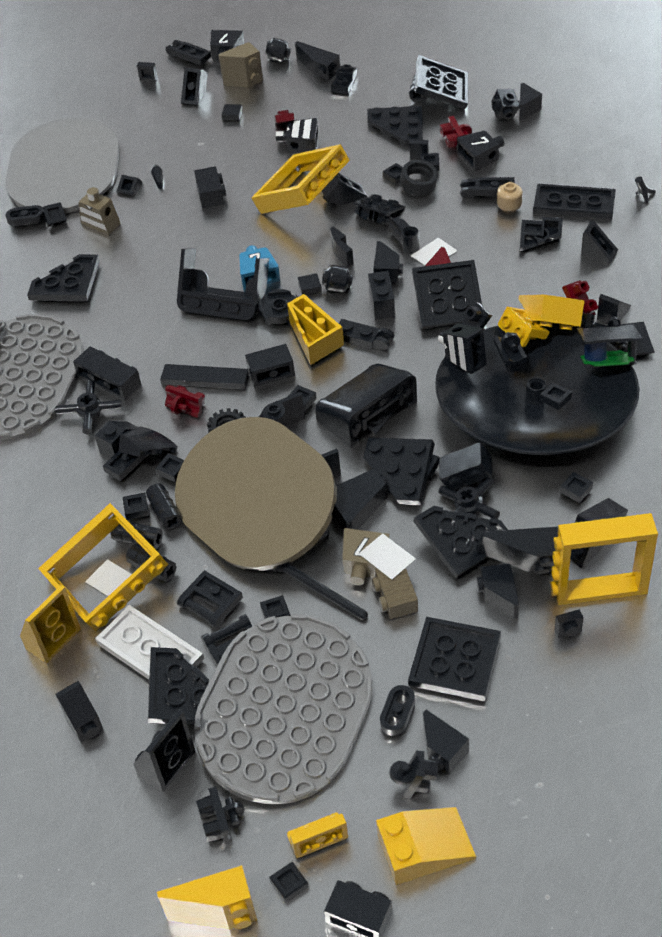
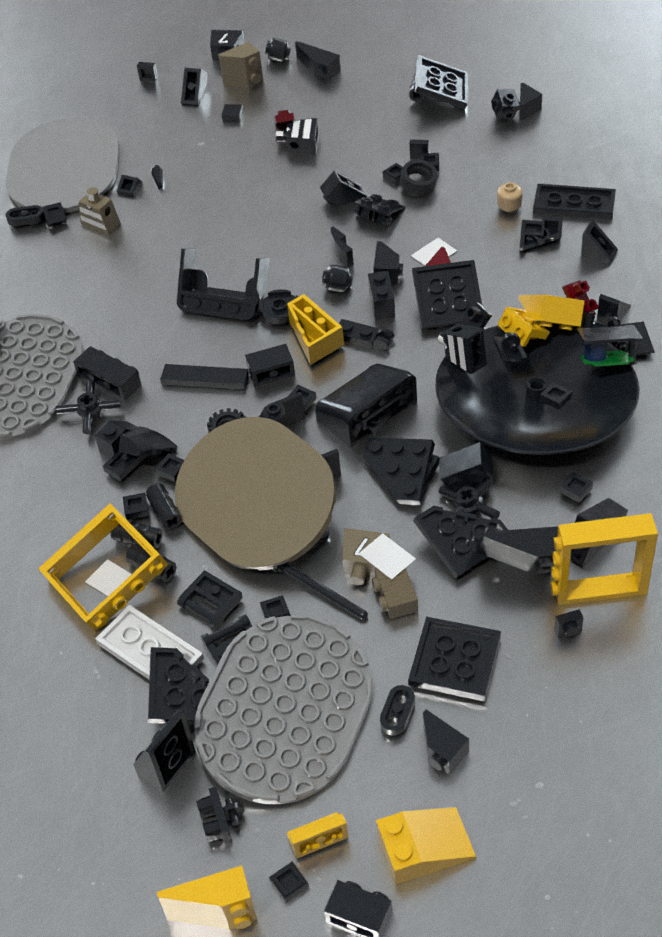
(50, 626): yellow slope -> none
(67, 281): black plate -> none
(79, 711): black slope -> none
(183, 401): dark red hips -> none
(188, 52): black hinge -> none
(210, 187): black brick -> none
(247, 265): dark azure torso -> none
(309, 284): black tile -> none
(324, 166): yellow window -> none
(344, 79): black slope -> none
(359, 499): black slope -> none
(397, 122): black plate -> none
(406, 235): black piece -> none
(415, 774): black hips -> none
(453, 130): dark red hips -> none
(479, 149): black torso -> none
(483, 186): black hinge -> none
(499, 588): black slope -> none
(643, 189): black bar -> none

